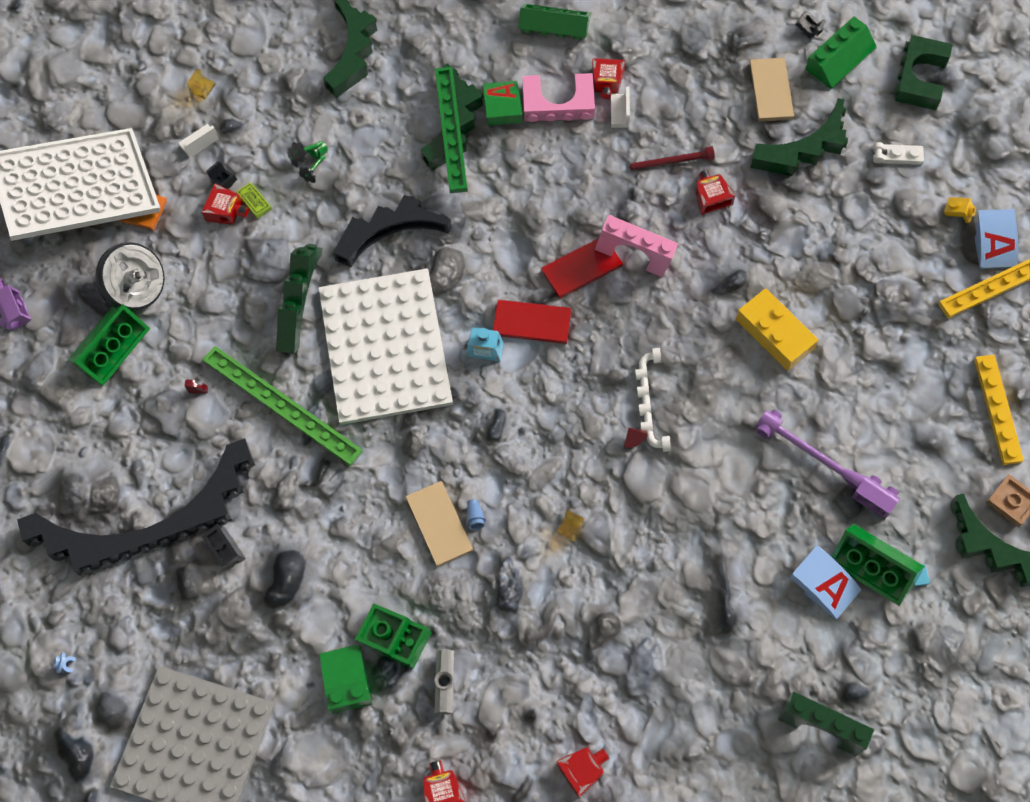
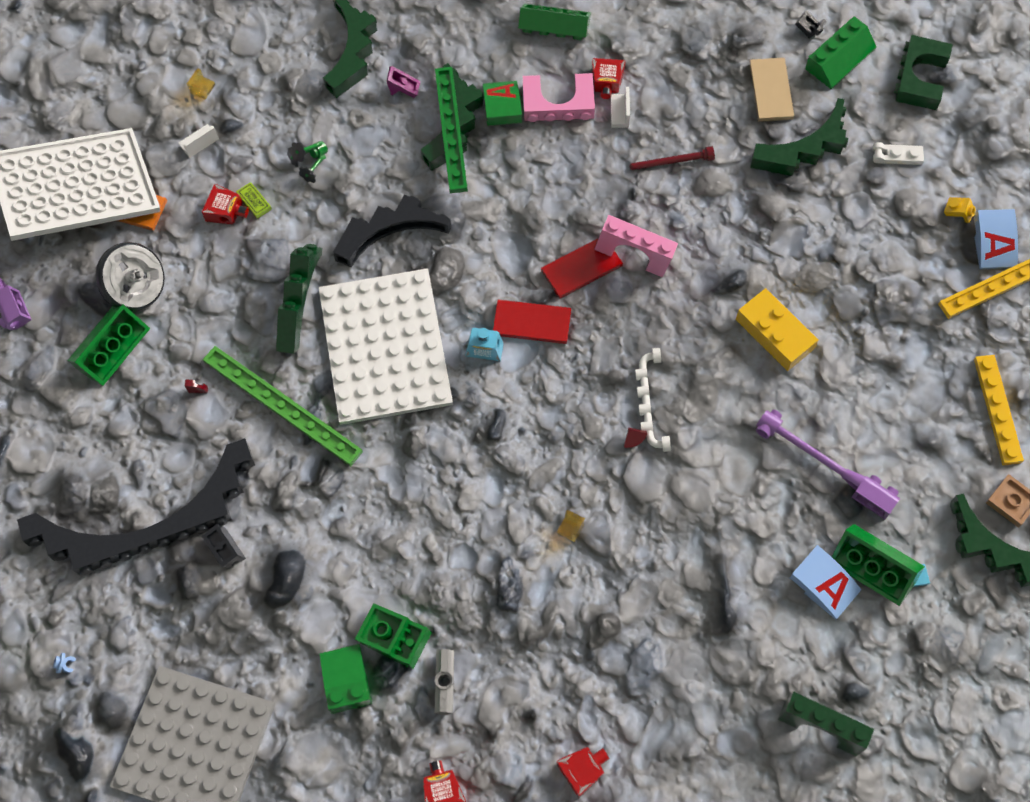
(221, 176): black bracket -> none
(402, 82): none -> magenta slope
(439, 523): tan tile -> none
(475, 516): medium blue cone -> none
(713, 193): red torso -> none

